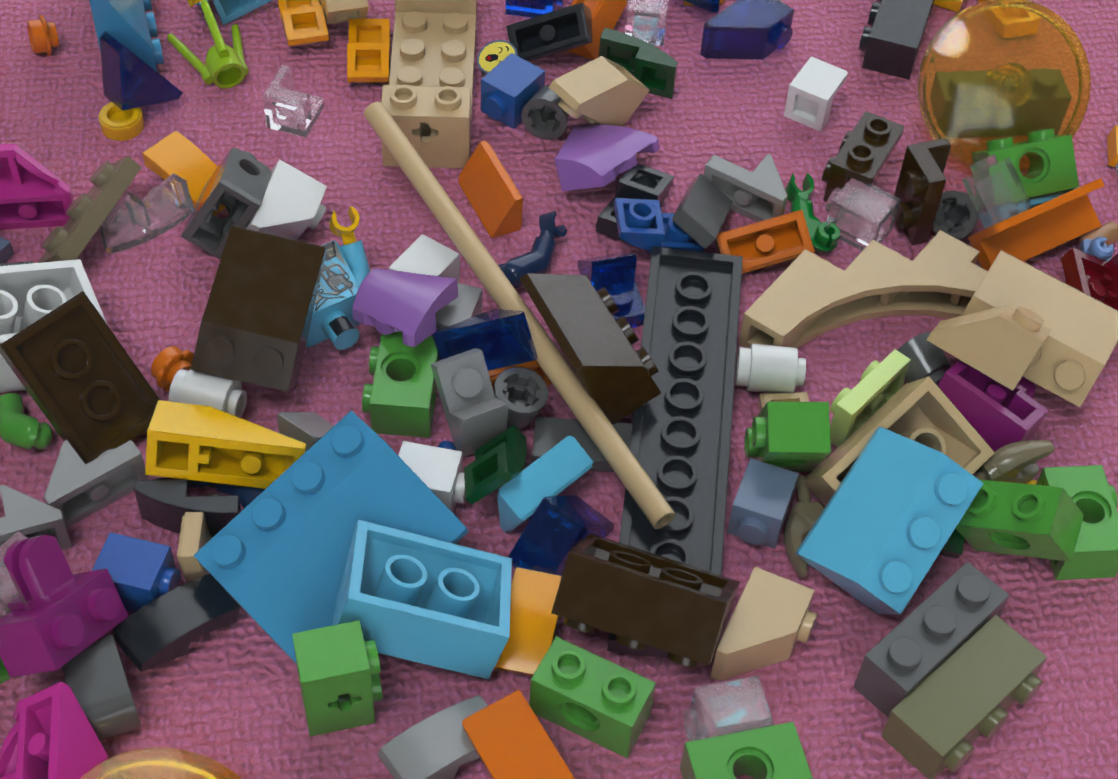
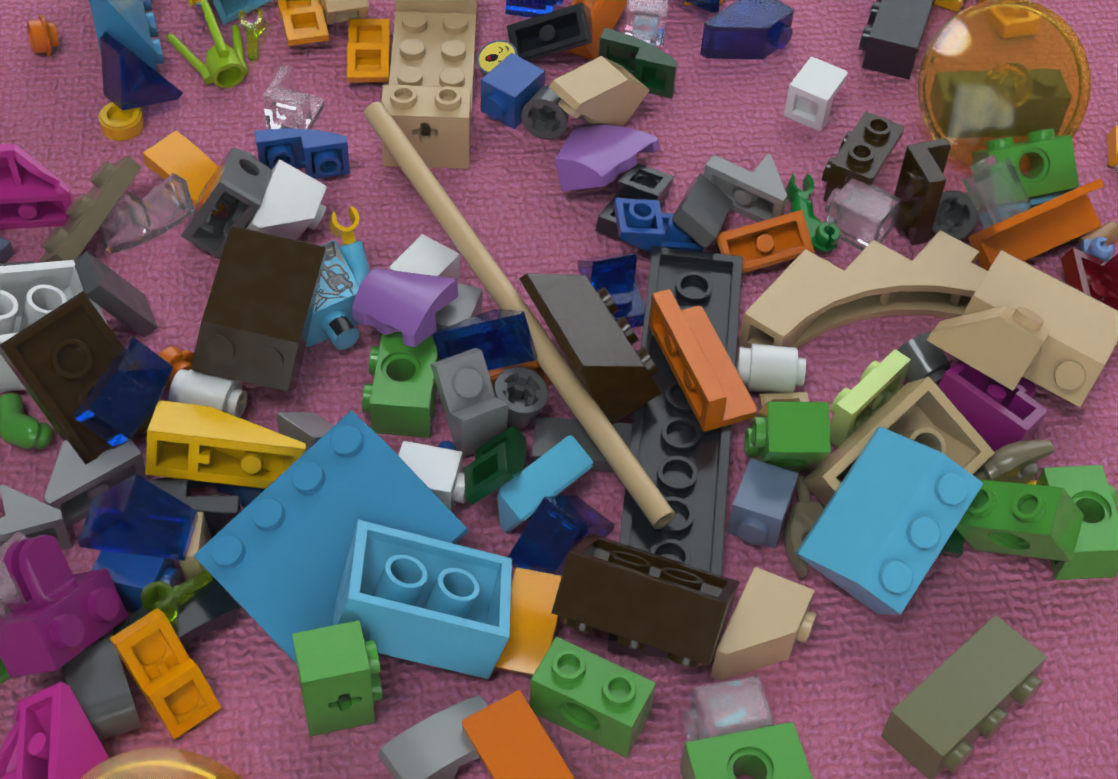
(115, 294): none -> dark grey tile
(125, 393): none -> clear blue slope
(139, 521): none -> clear blue slope
(165, 673): none -> light orange slope
(168, 597): none -> clear neon green hand
(252, 32): none -> clear neon green hand
(316, 151): none -> blue slope
(491, 192): orange slope -> none
(541, 253): dark blue arm -> none
(699, 363): none -> orange panel
(928, 637): dark grey arch -> none

